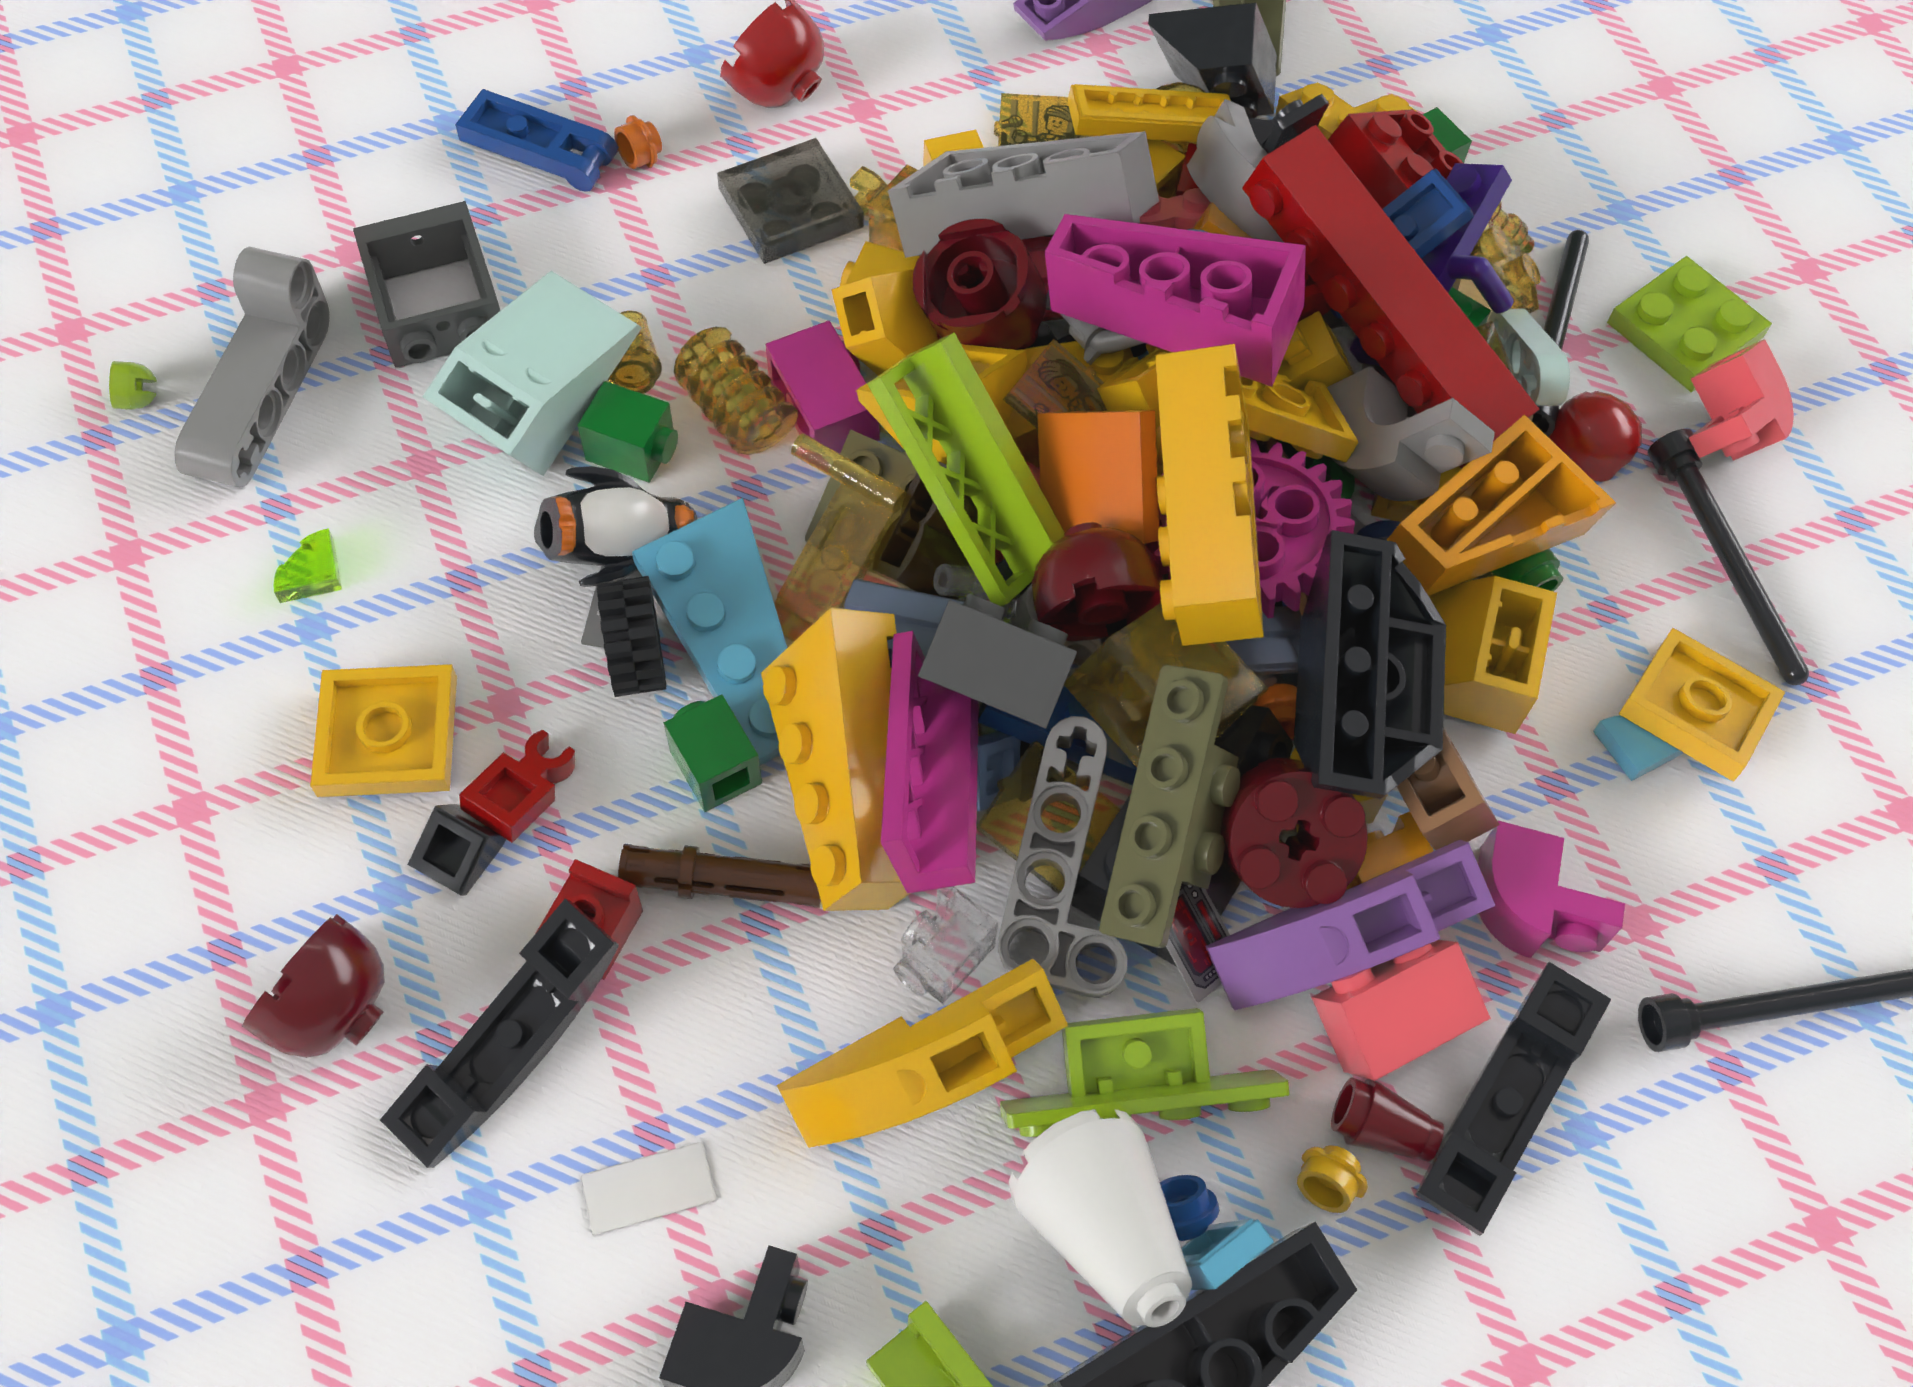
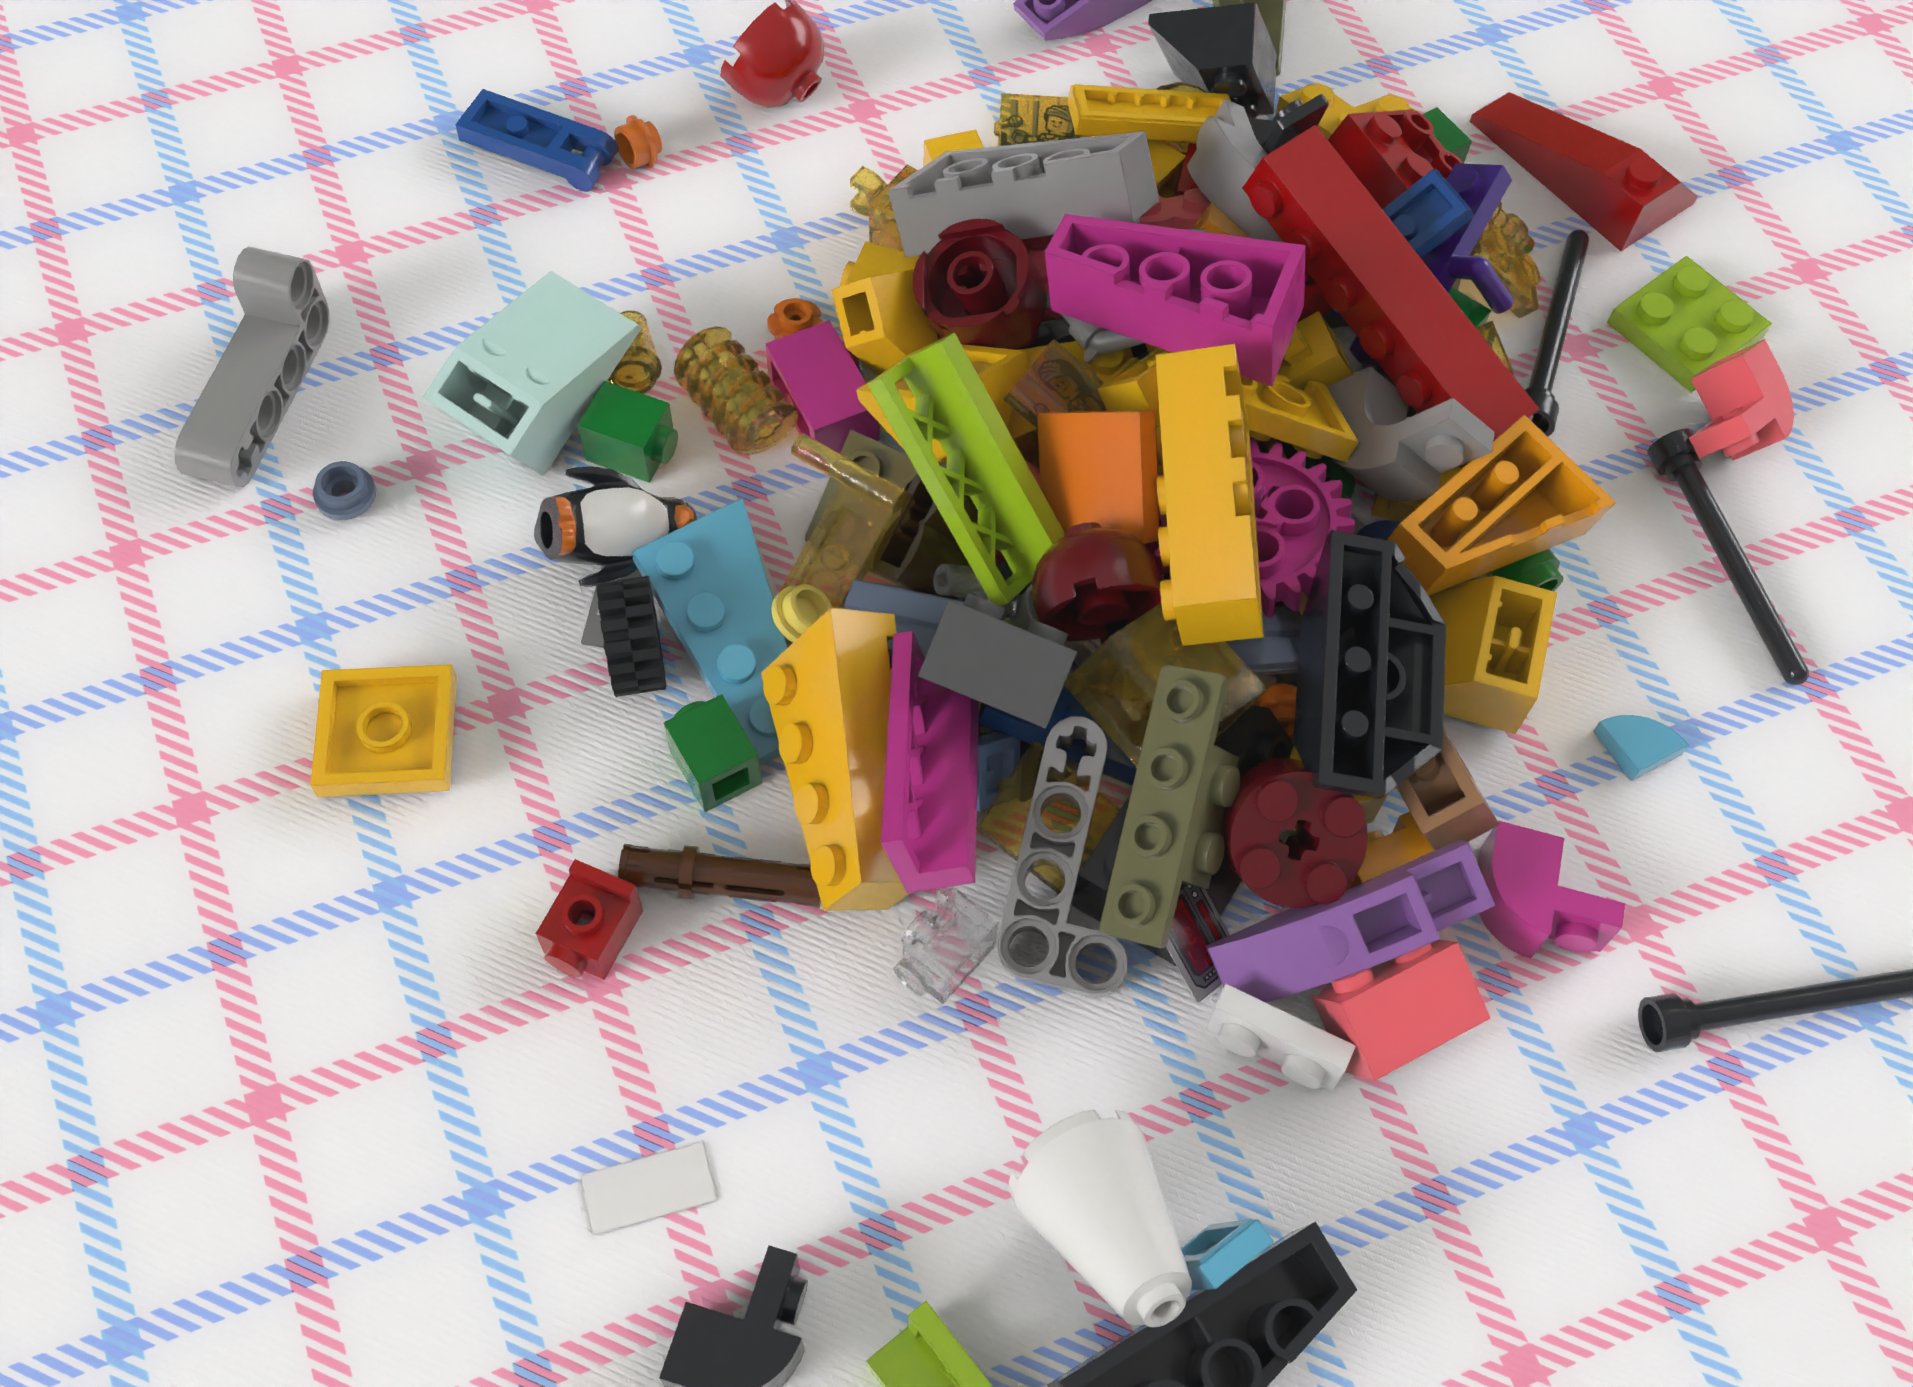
(126, 385): lime hinge -> none
(309, 569): clear neon green tile -> none
(322, 994): dark red cylinder -> none
(339, 479): none -> sand blue plate
(390, 252): dark grey window -> none
(455, 848): black slope -> none
(507, 1040): black slope -> none
(515, 792): red plate -> none
(790, 200): clear smoke plate -> none
(793, 316): none -> orange plate
(797, 609): none -> light yellow plate
(924, 1066): yellow slope -> none
(1142, 1068): lime bracket -> none
(1190, 1205): blue plate -> none
(1302, 1050): none -> white plate
(1331, 1178): yellow plate -> none
(1384, 1121): dark red cone -> none
(1511, 1098): black slope -> none
(1534, 357): light aqua beam -> none
(1593, 173): none -> red wedge
(1598, 433): red hair -> none
(1703, 704): yellow tile -> none

